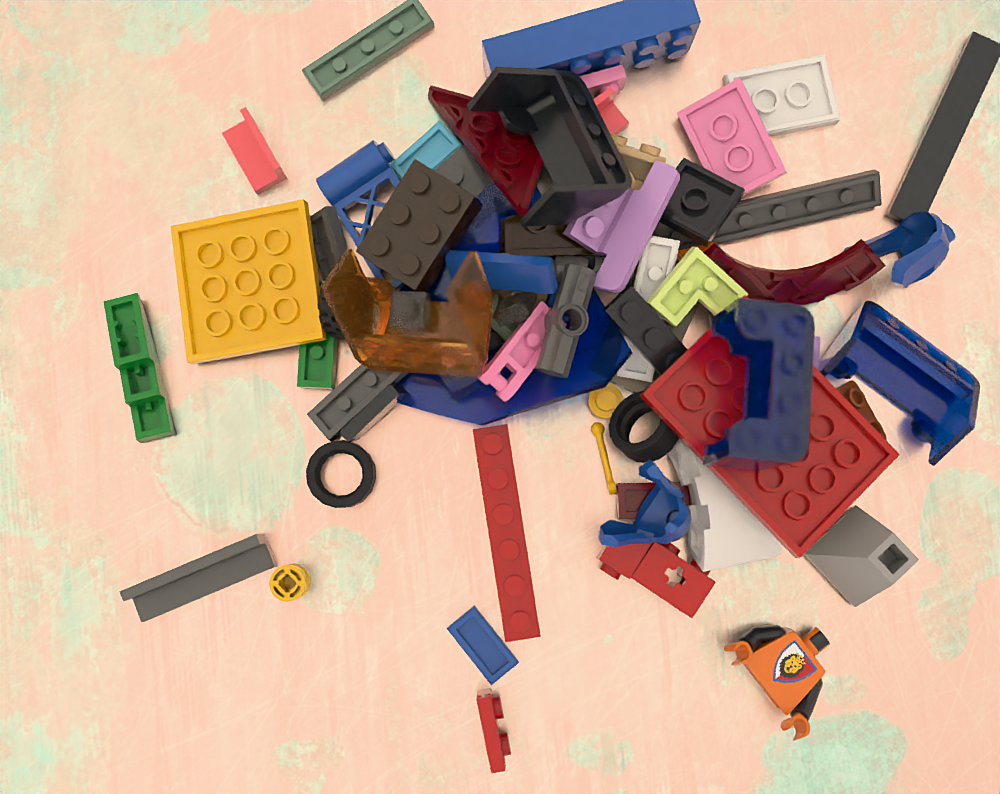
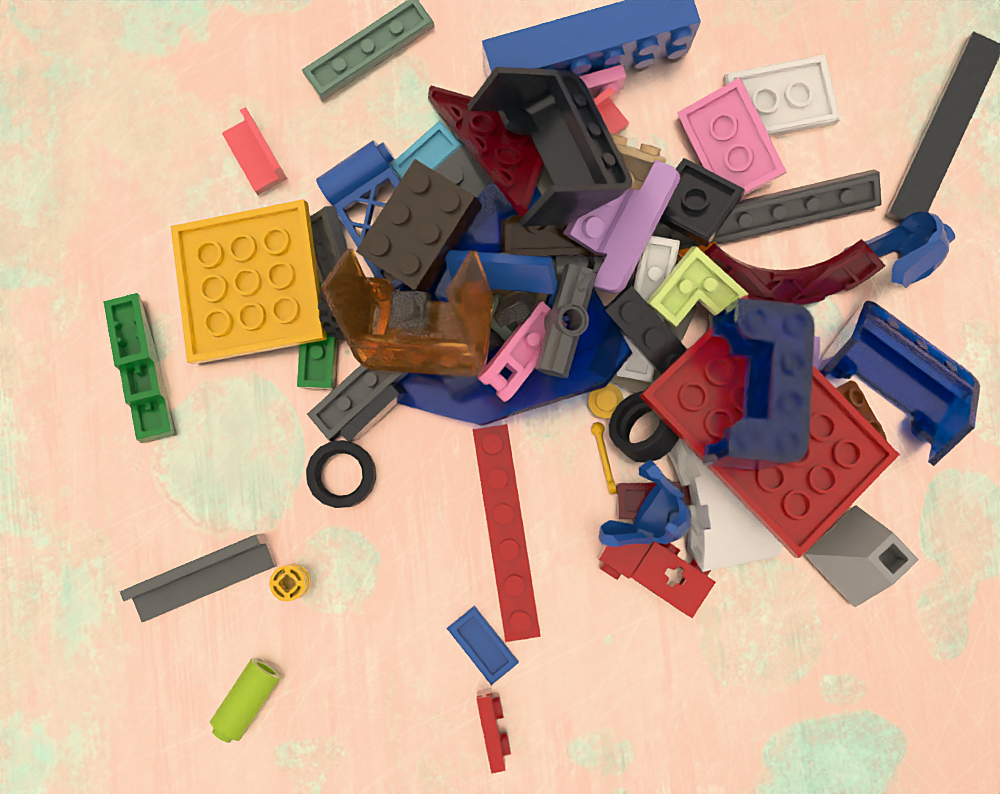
(244, 701): none -> lime brick
(784, 670): torso -> none

